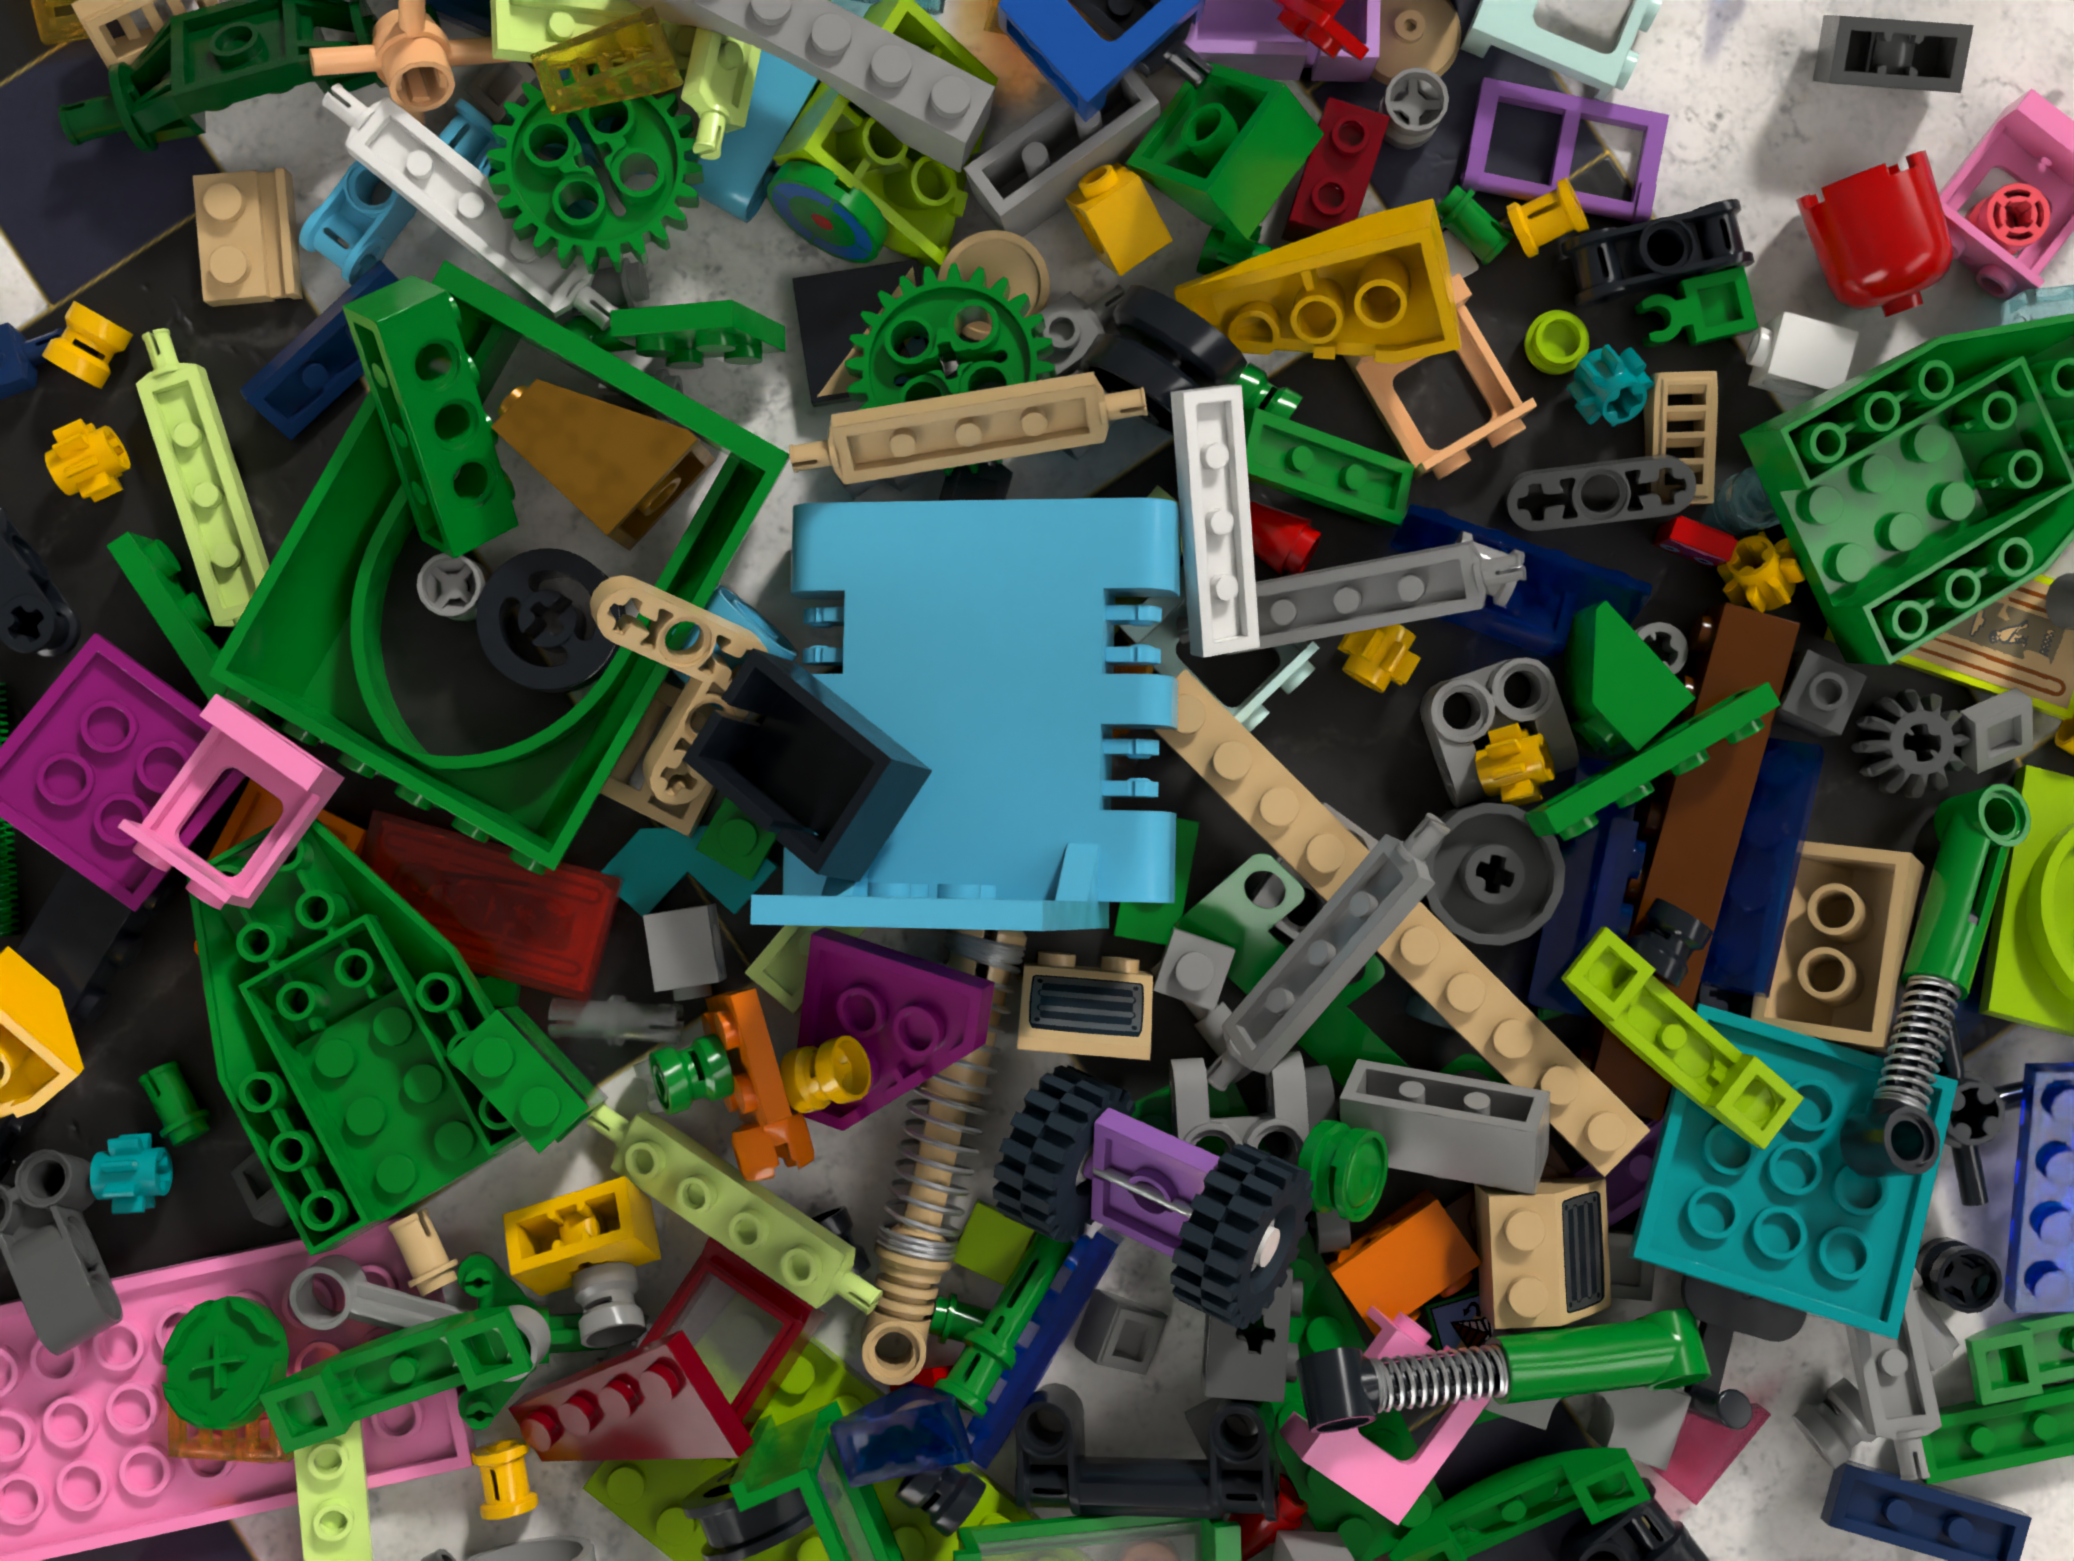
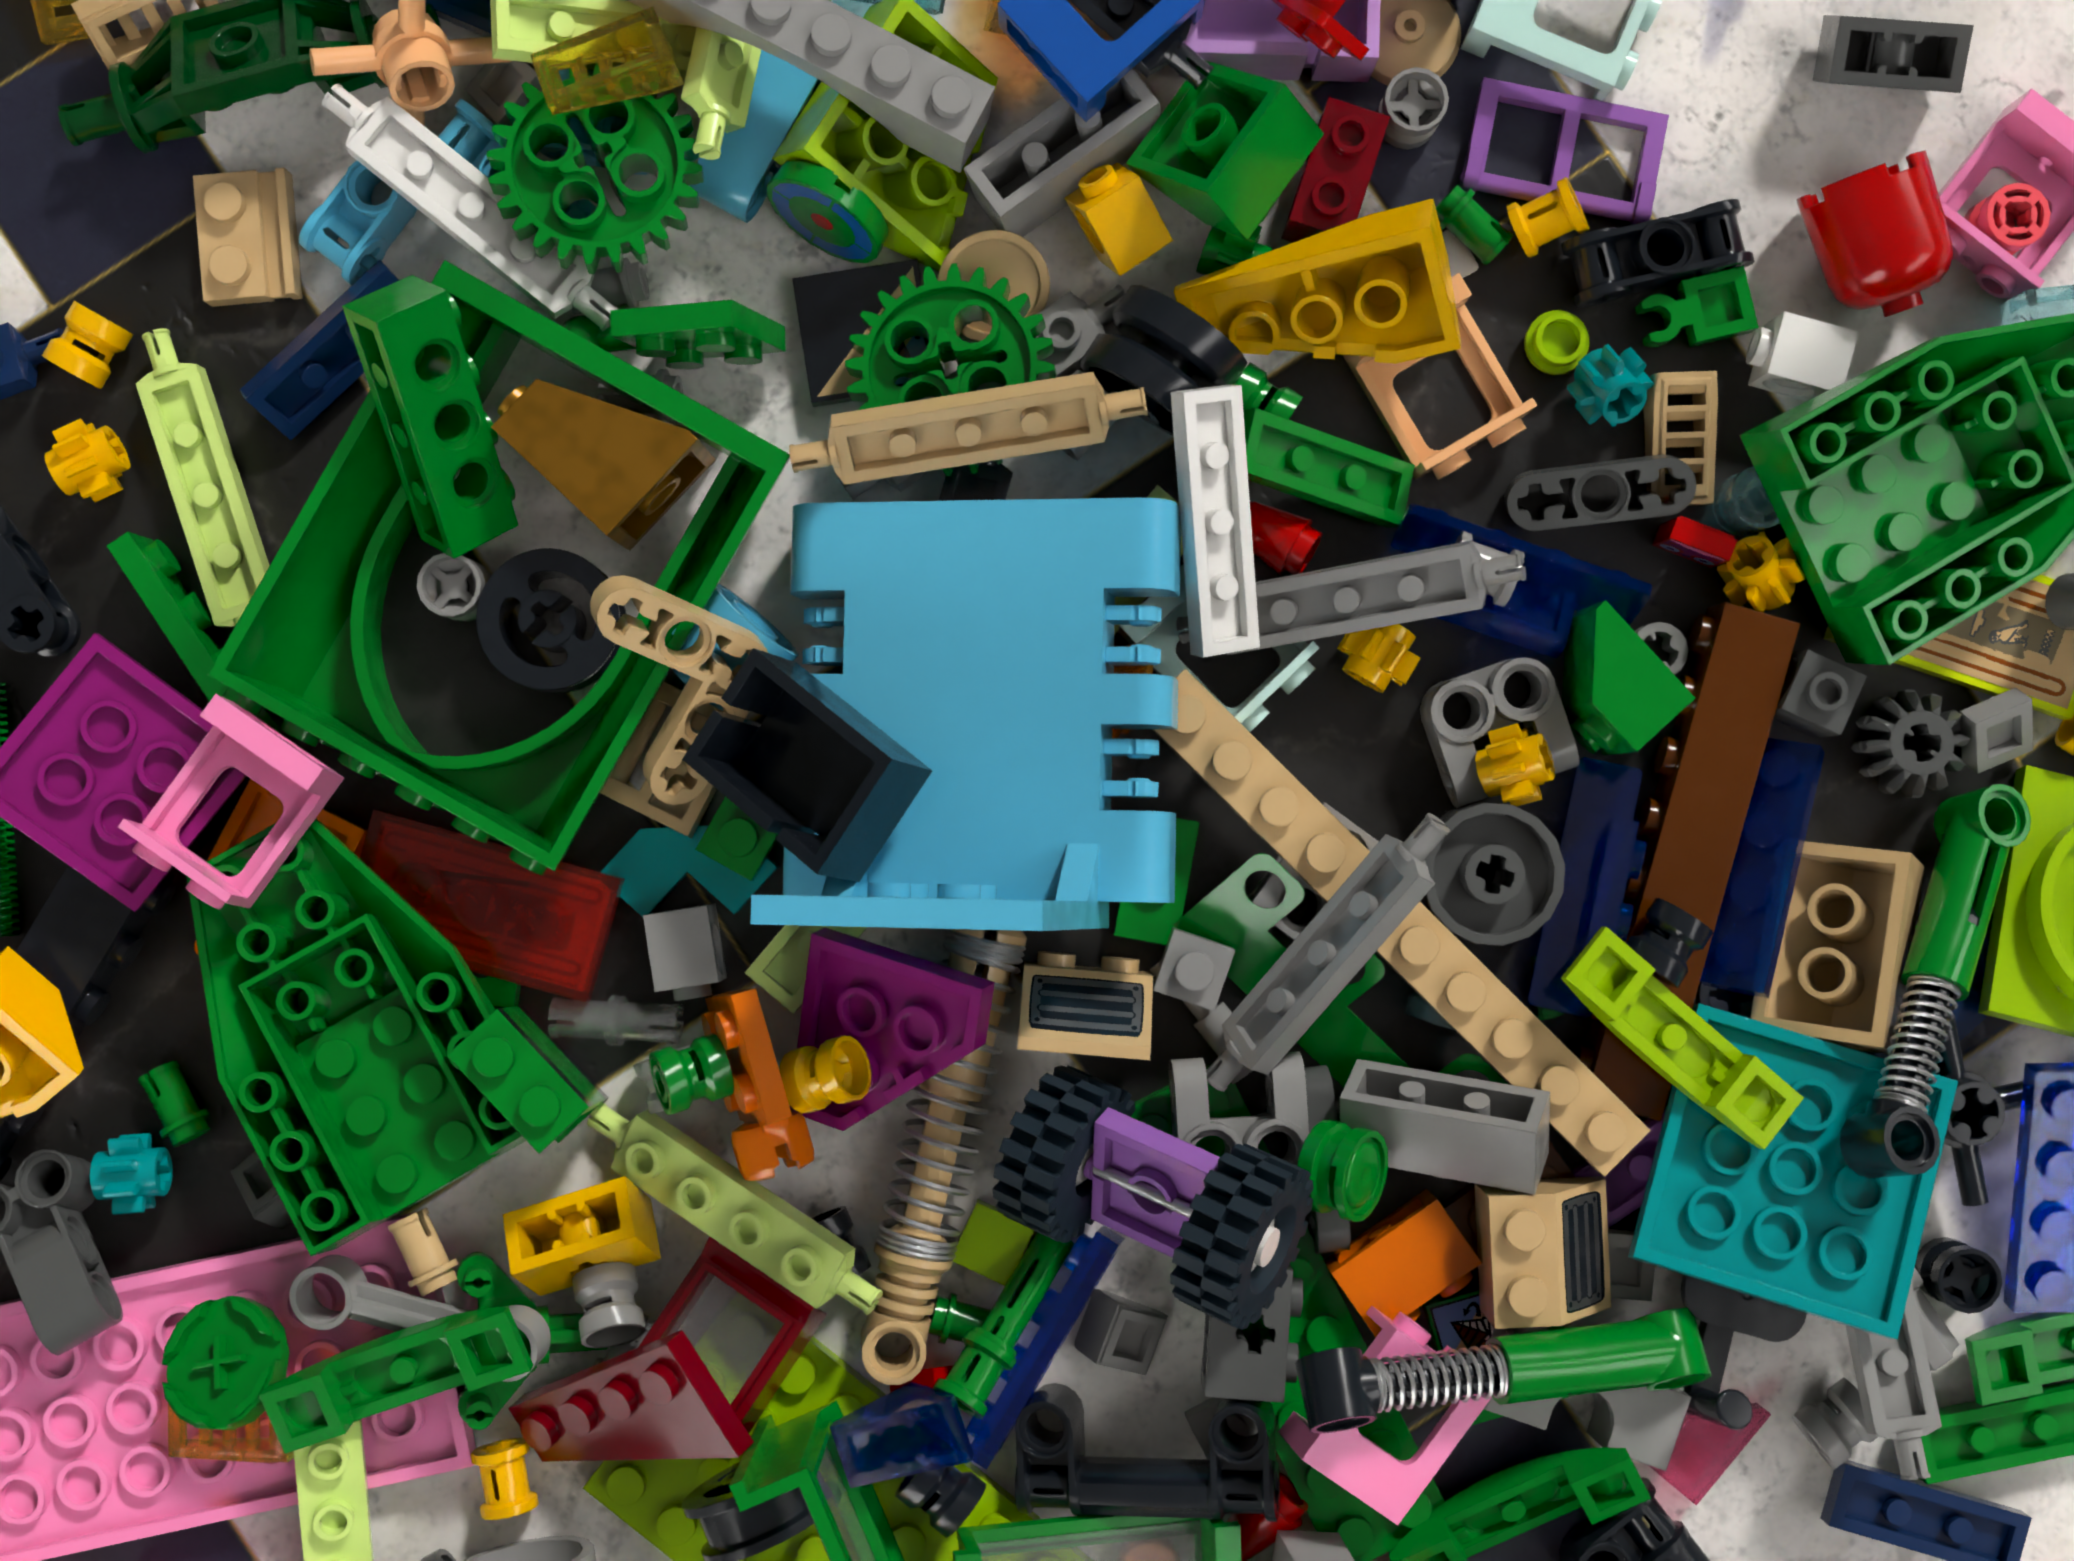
(1676, 750): green plate -> none

